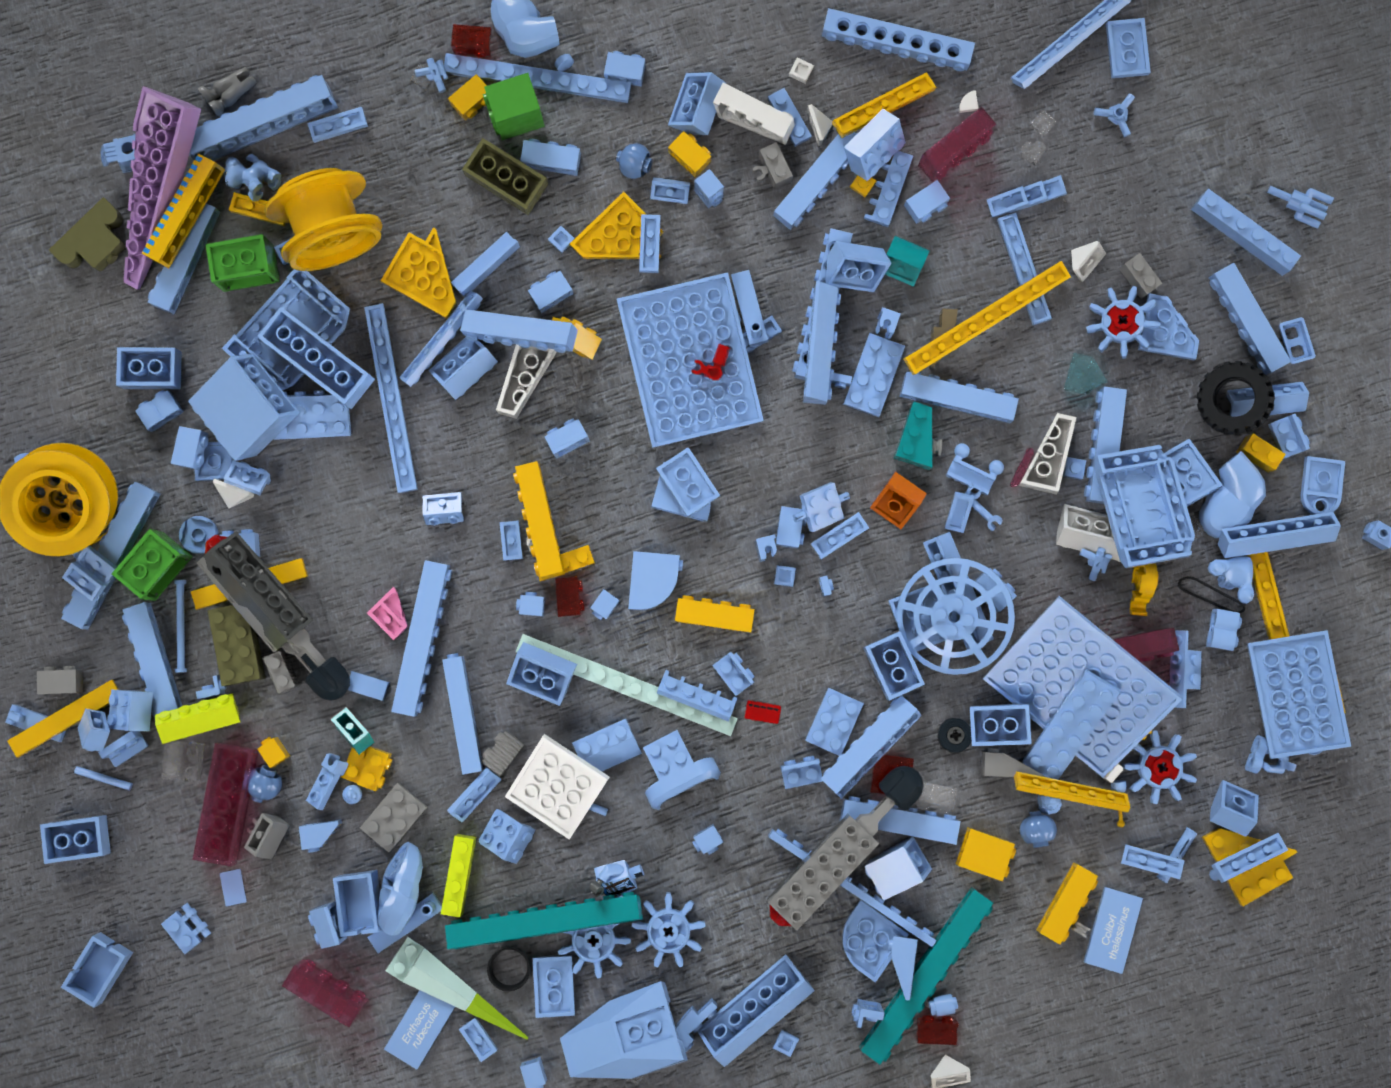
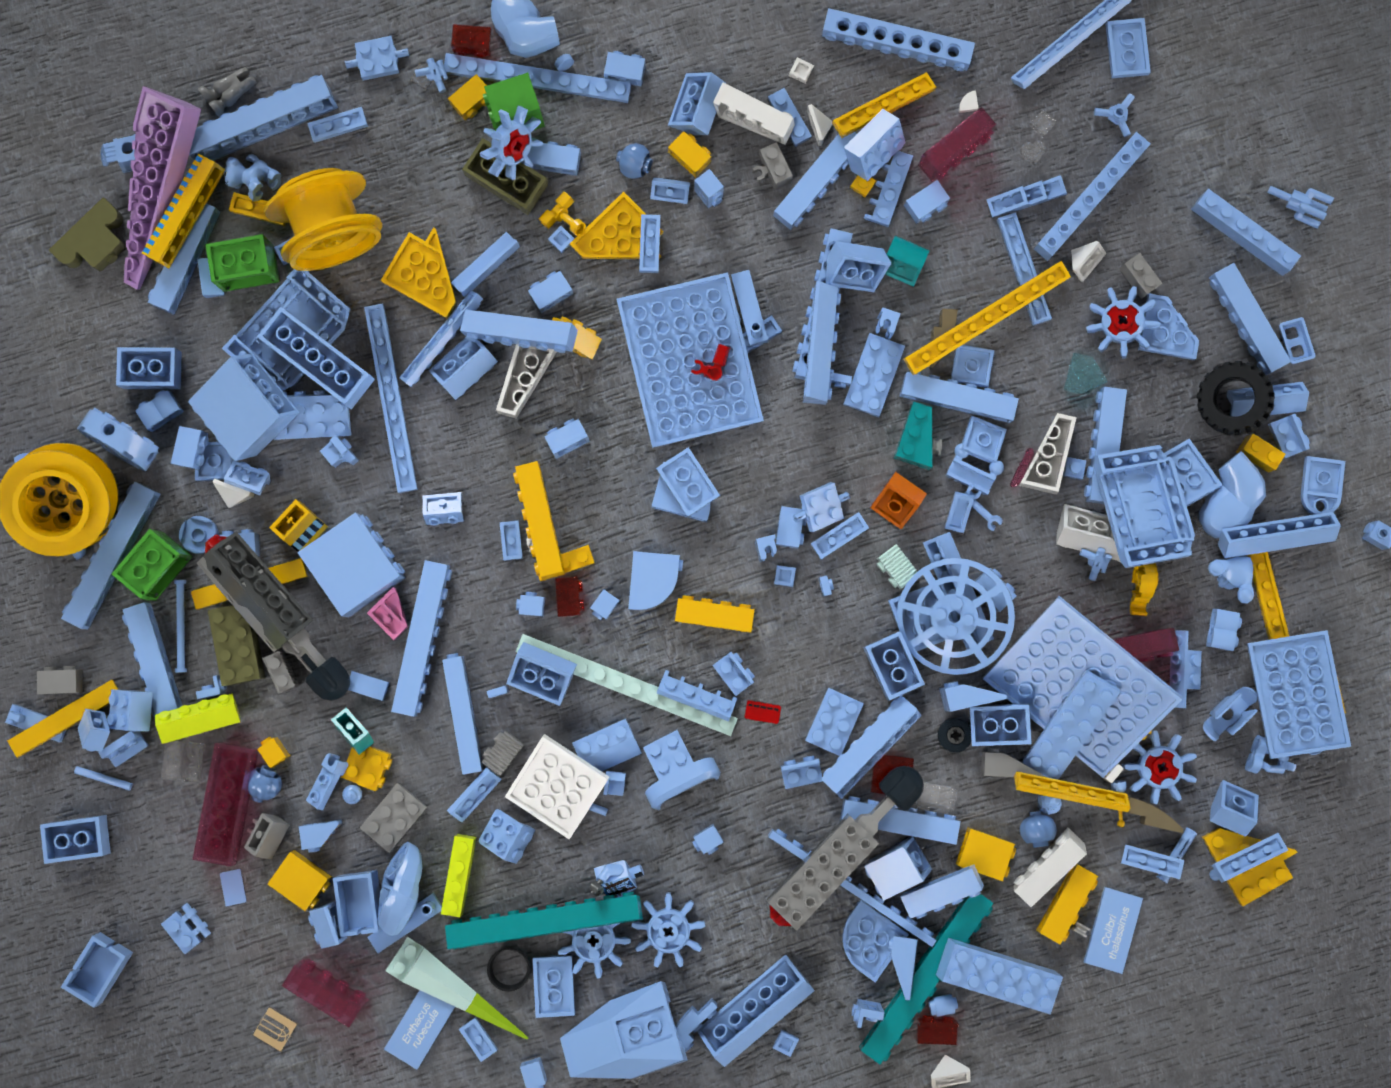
(90, 573): light blue slope -> none
(118, 439): none -> light blue brick
(208, 288): none -> light blue slope
(275, 1028): none -> piece
(298, 526): none -> yellow slope
(300, 880): none -> yellow brick
(338, 451): none -> light blue brick
(352, 564): none -> light blue brick
(377, 58): none -> light blue plate
(497, 691): none -> light blue tile
(511, 142): none -> light blue gear
(560, 213): none -> yellow bar
(615, 783): none -> light blue panel
(896, 566): none -> light aqua brick
(942, 891): none -> light blue brick
(963, 696): none -> light blue slope
(972, 365): none -> light blue tile
(983, 439): none -> light blue tile
(999, 976): none -> light blue brick
(1050, 867): none -> white wedge
(1092, 196): none -> light blue brick
(1153, 816): none -> dark tan slope
(1209, 601): black piece -> none
(1238, 703): none -> light blue piece

